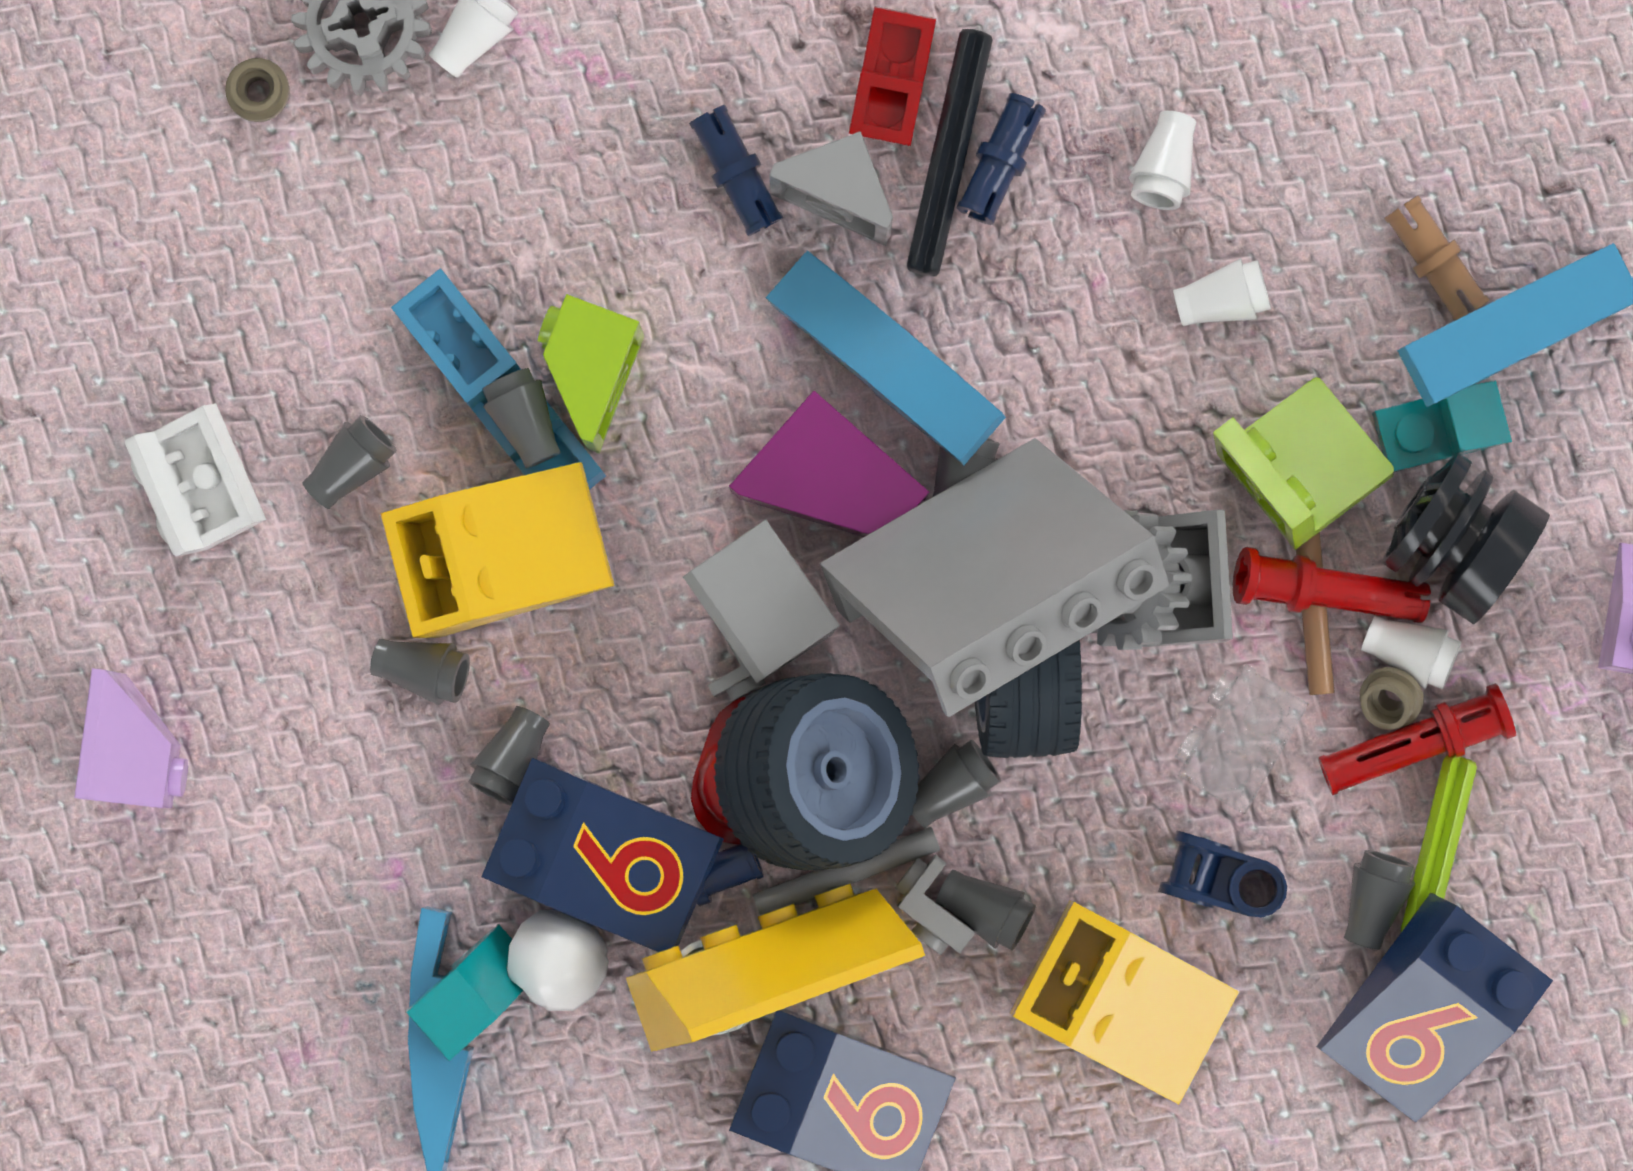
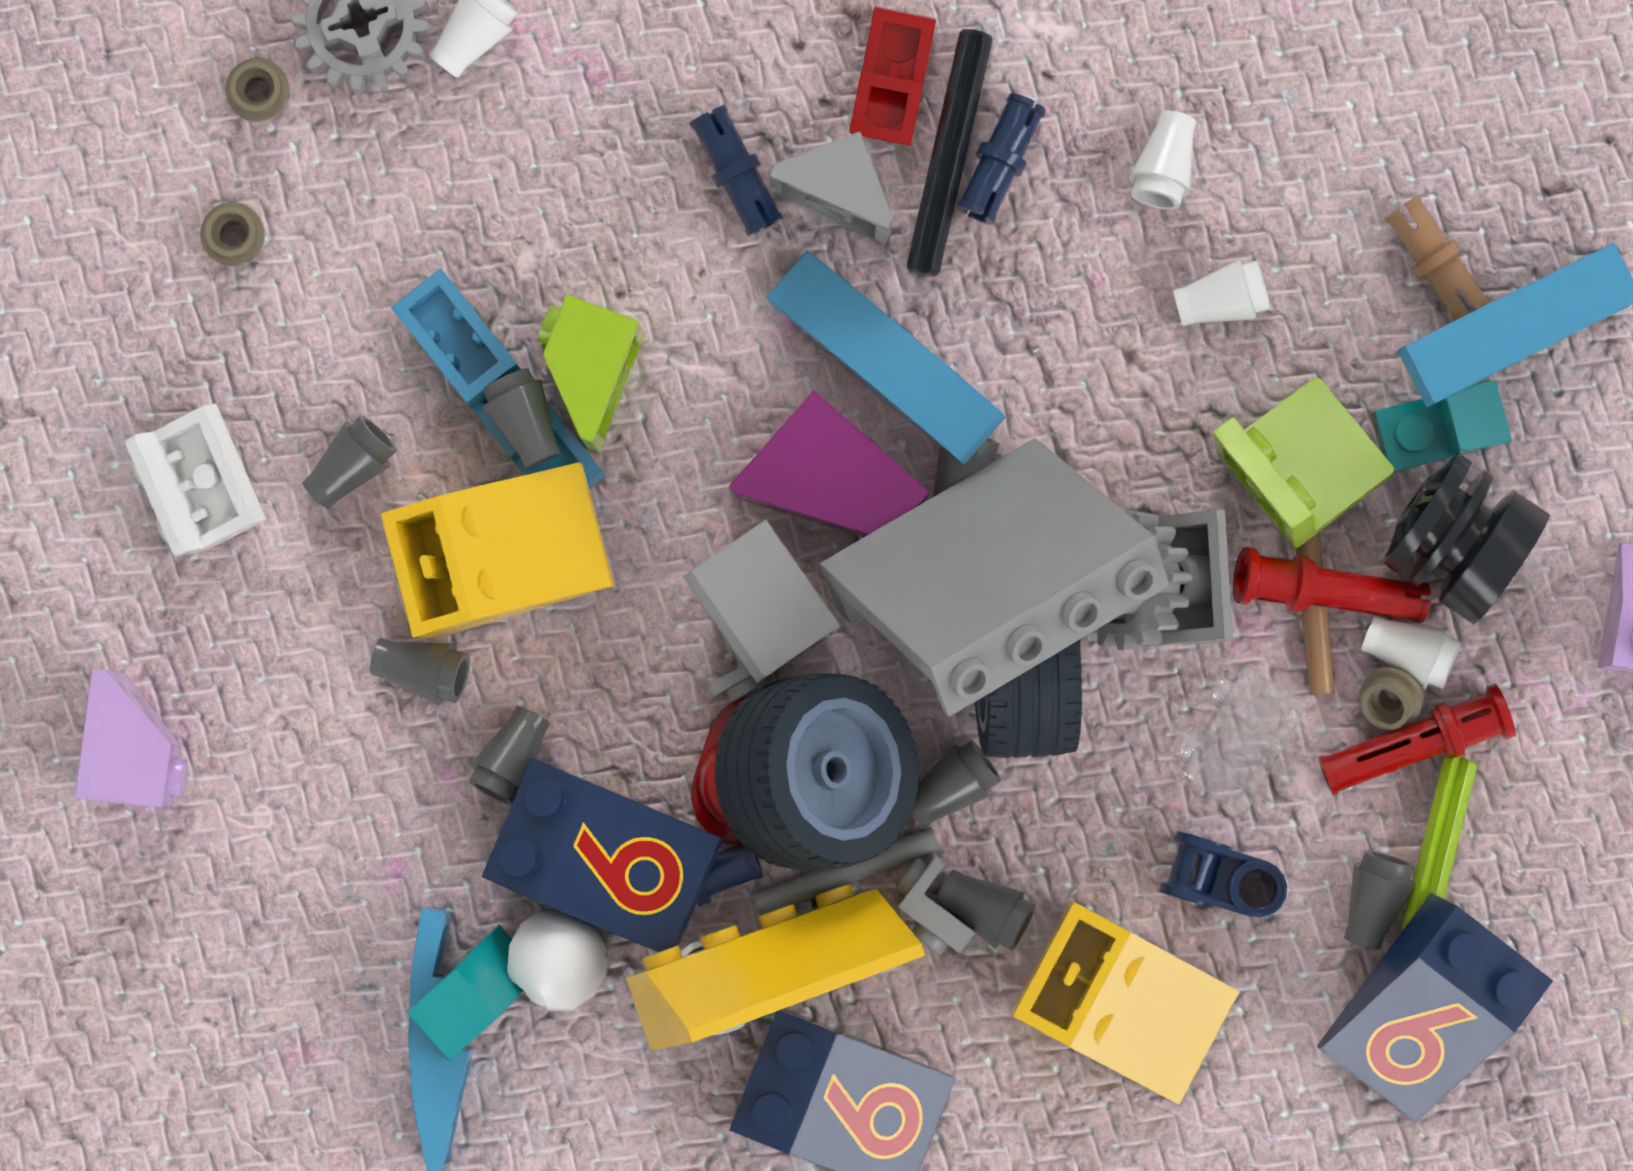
(218, 220): none -> dark tan plate

